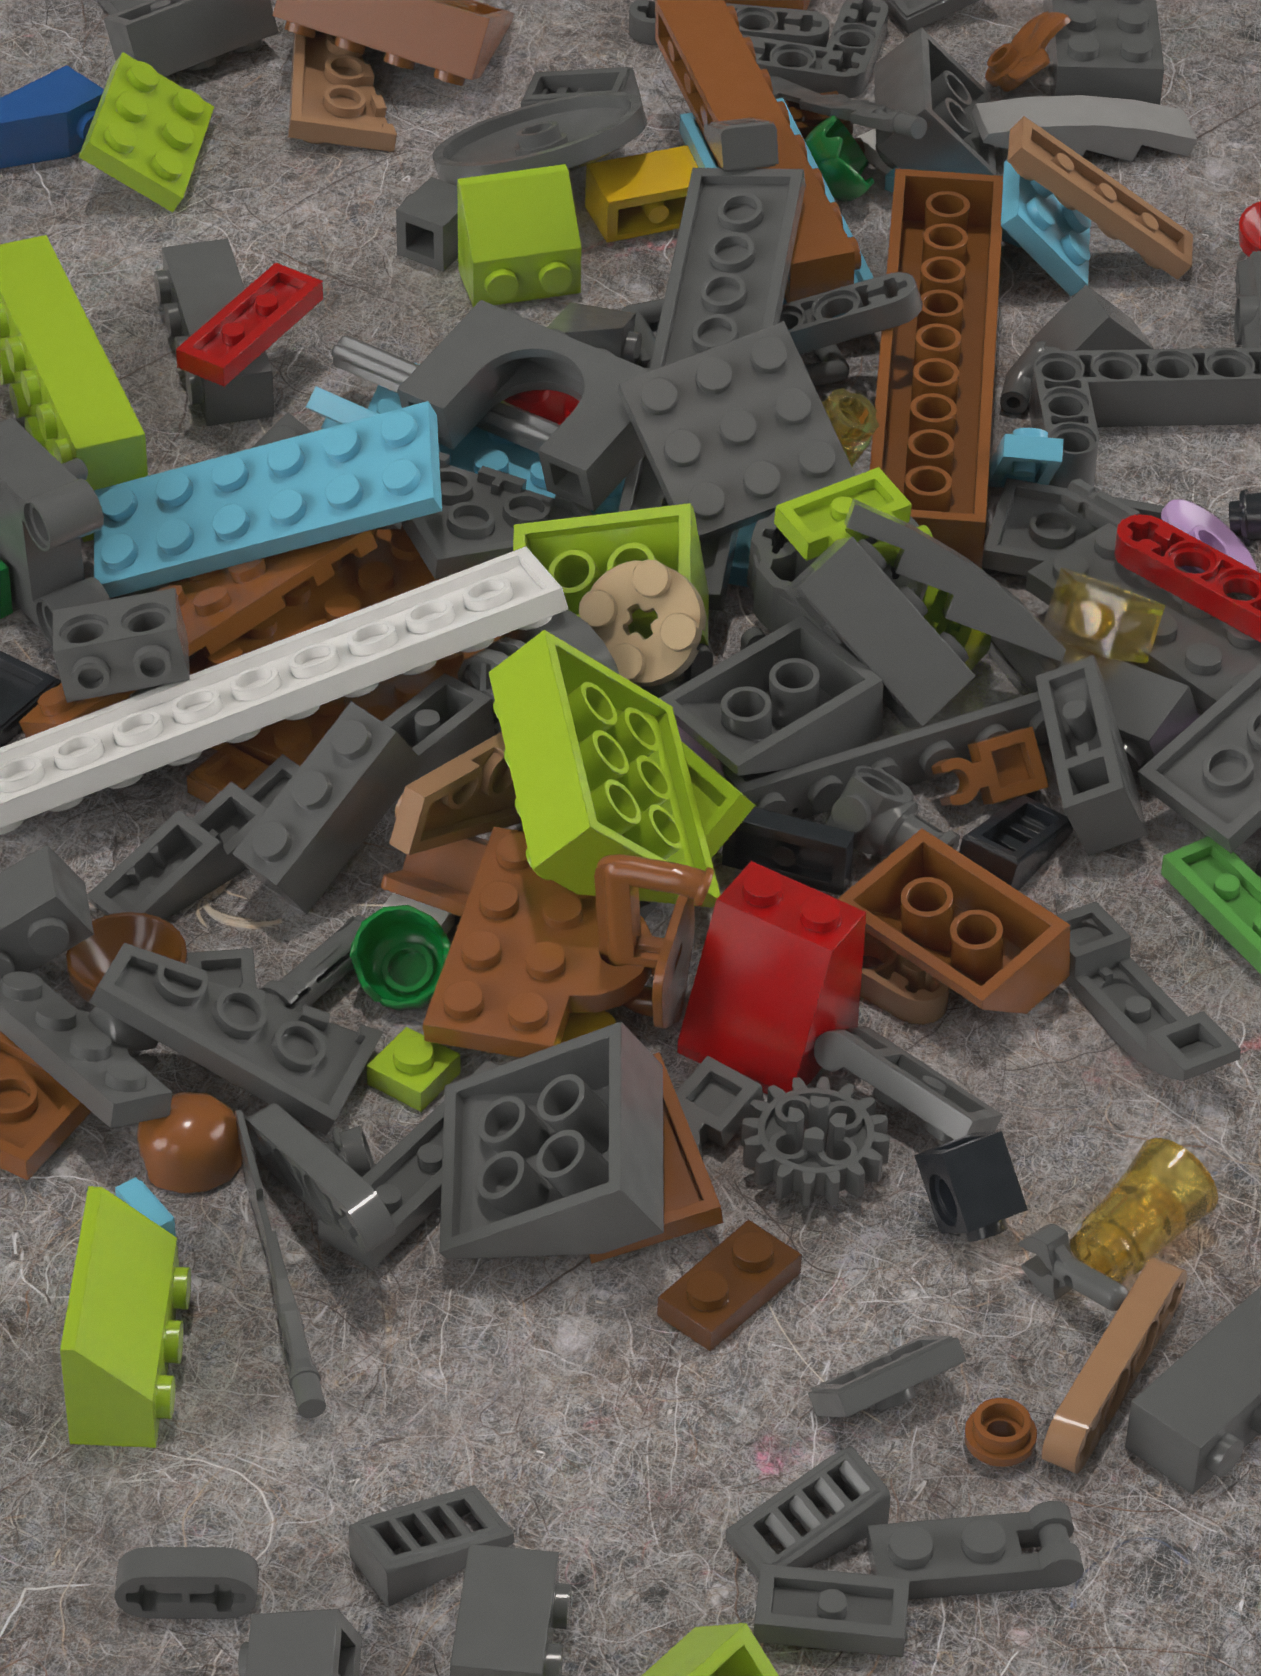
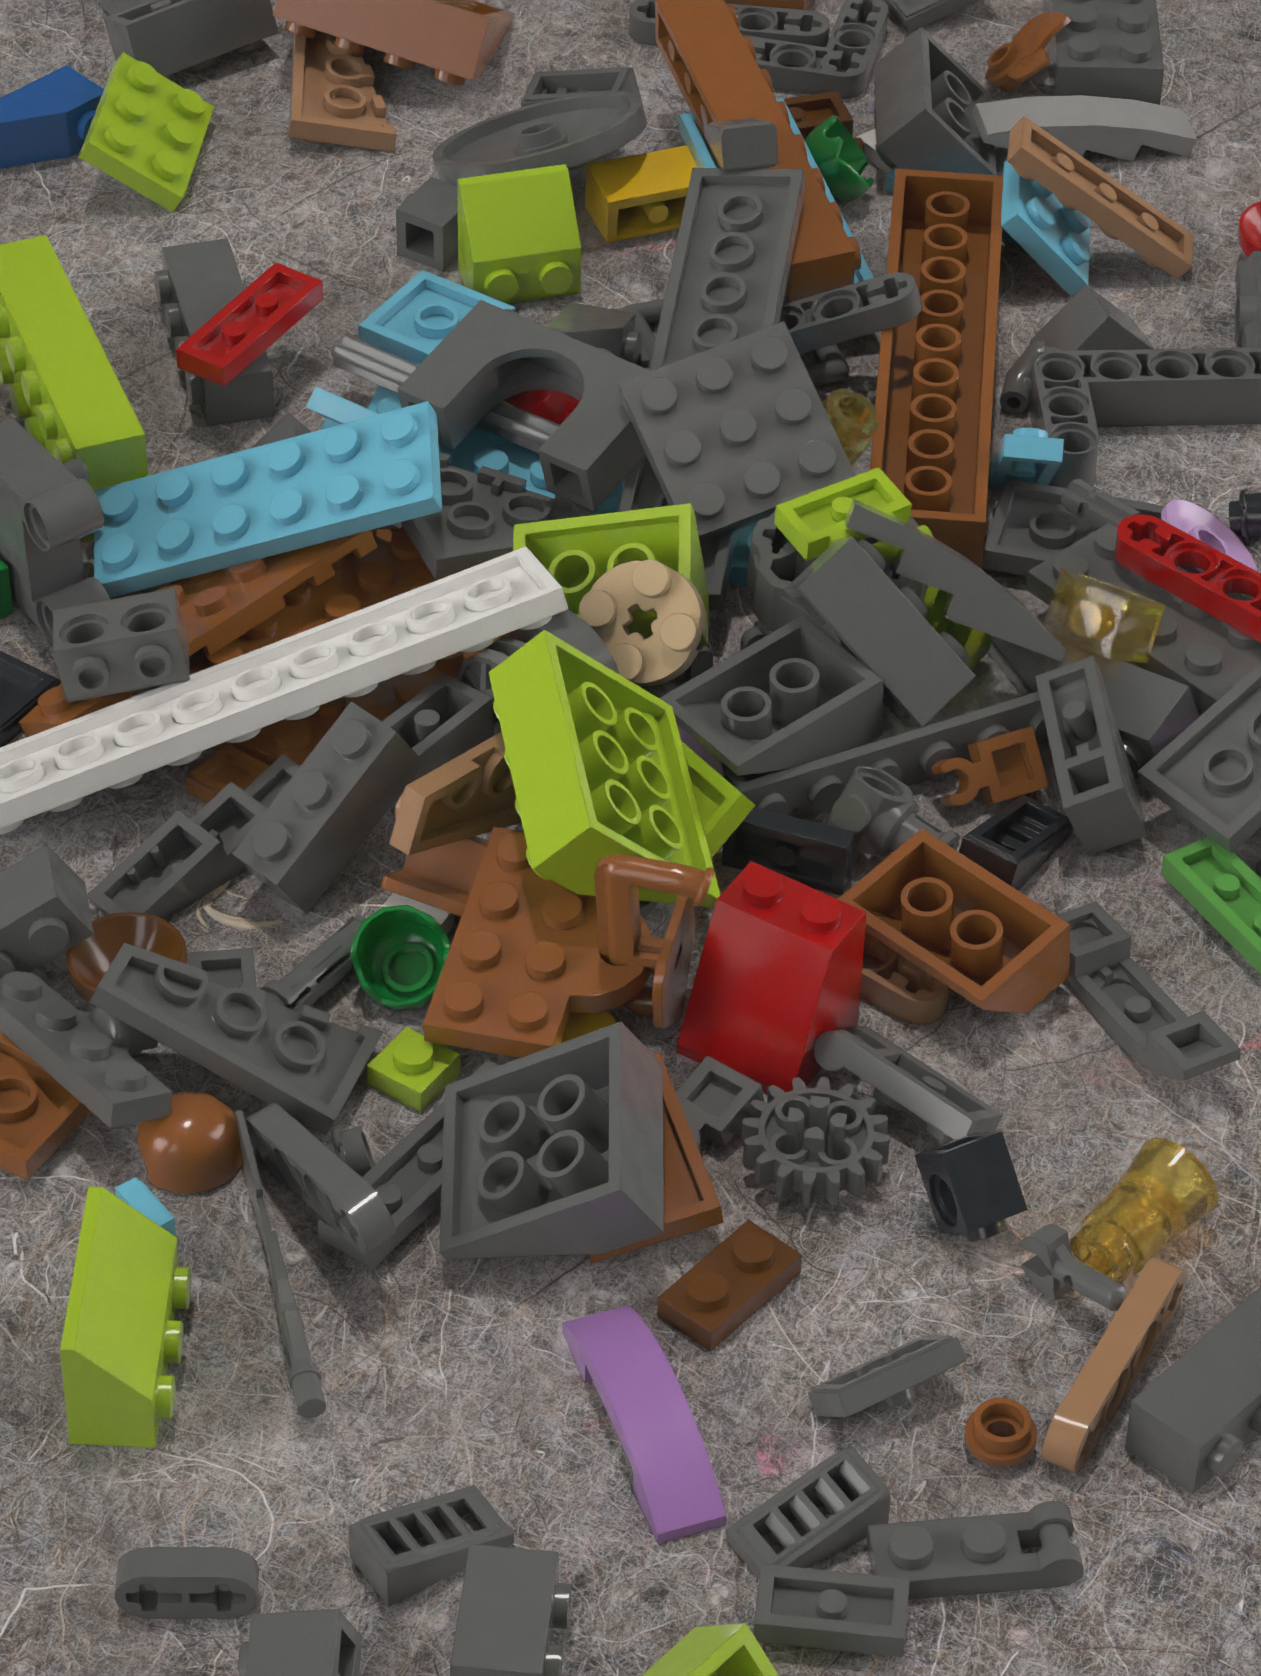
(420, 316): none -> medium azure plate
(651, 1421): none -> medium lavender slope
(857, 111): dark grey sword -> none

